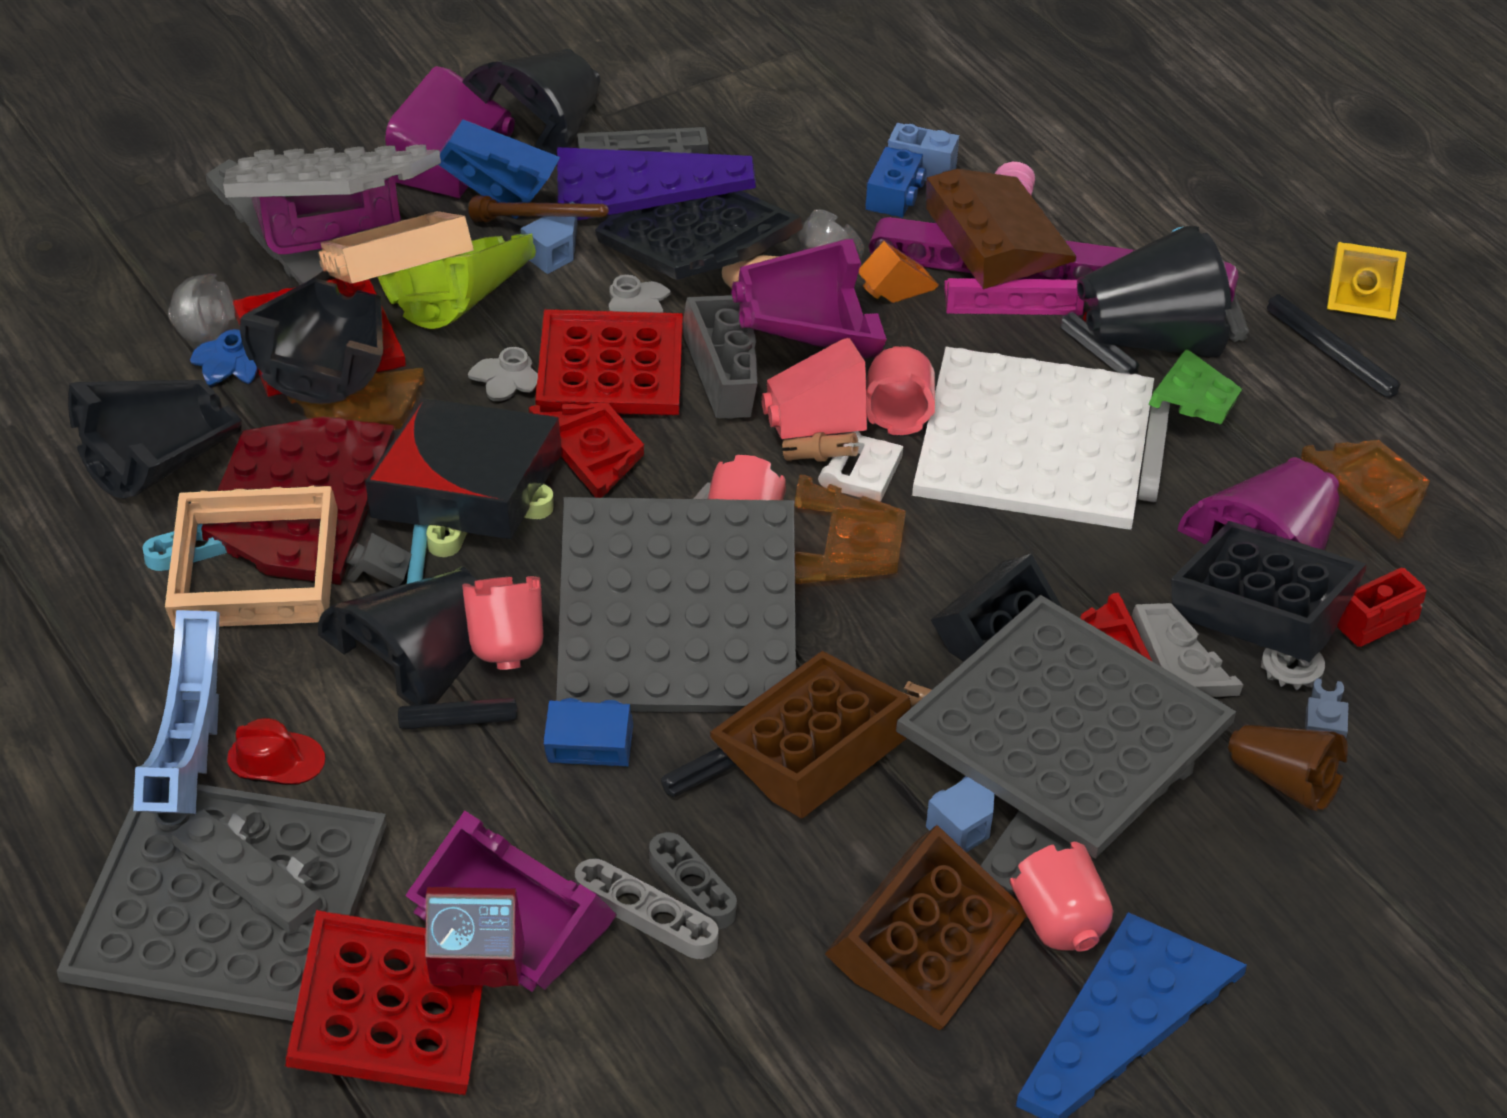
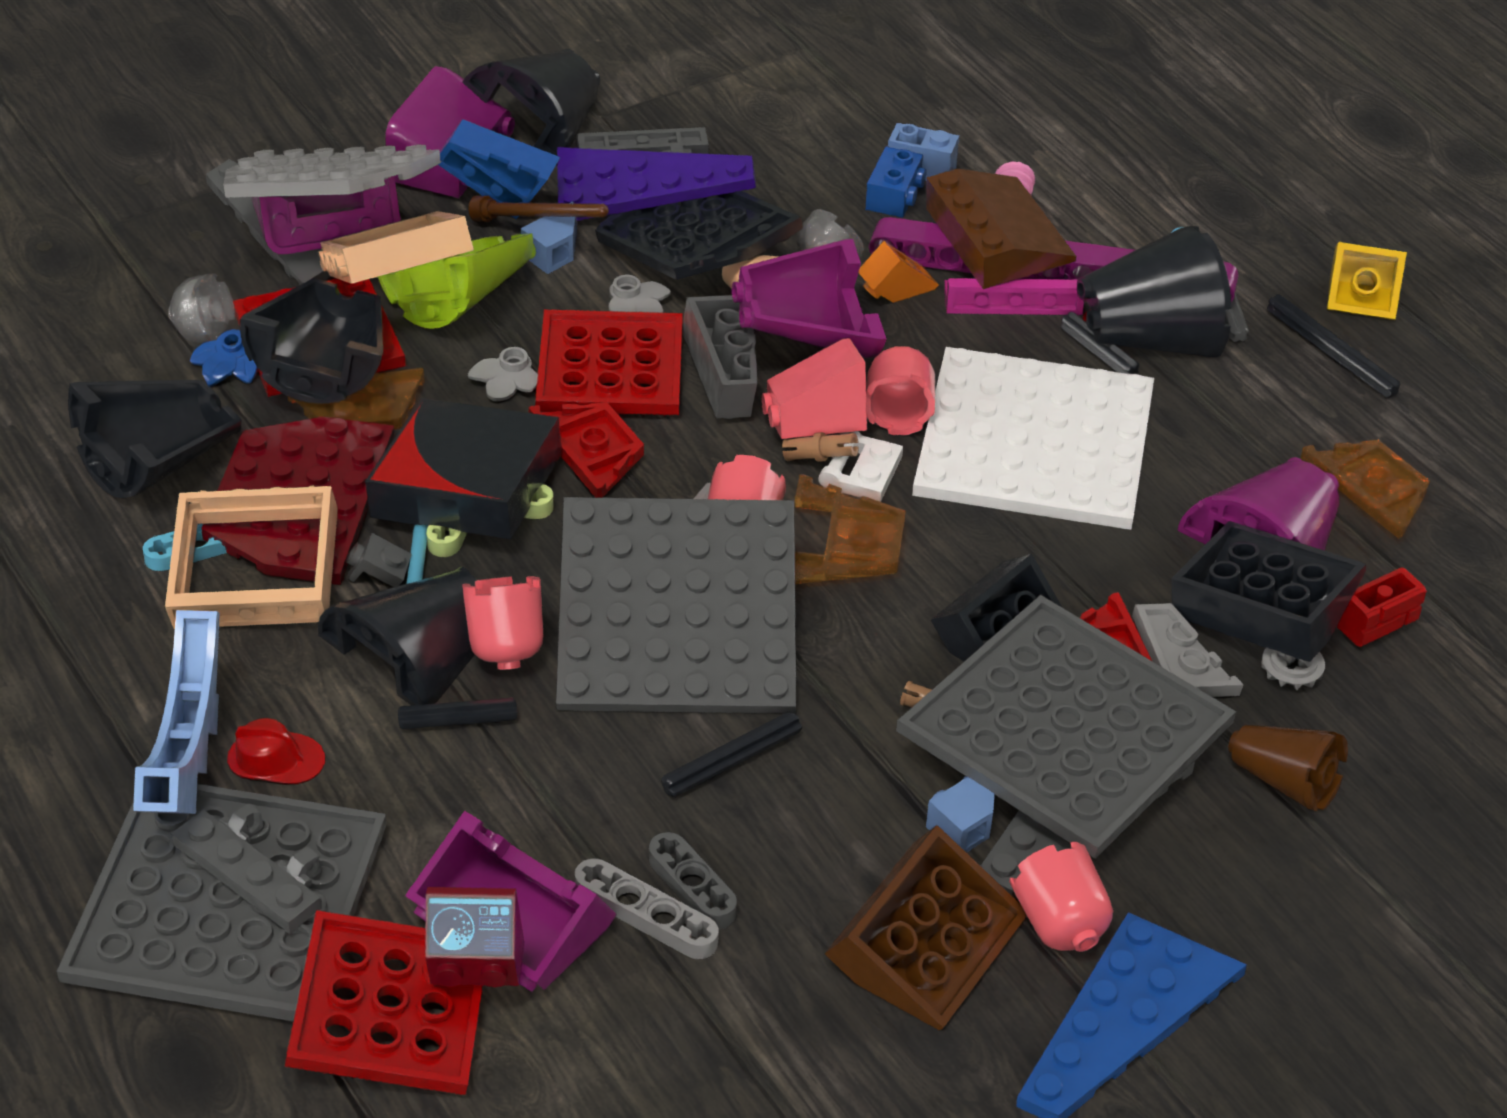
(588, 732): blue brick -> none
(813, 732): reddish brown slope -> none
(1153, 453): light grey beam -> none
(1197, 389): bright green wing -> none
(1326, 710): sand blue plate -> none

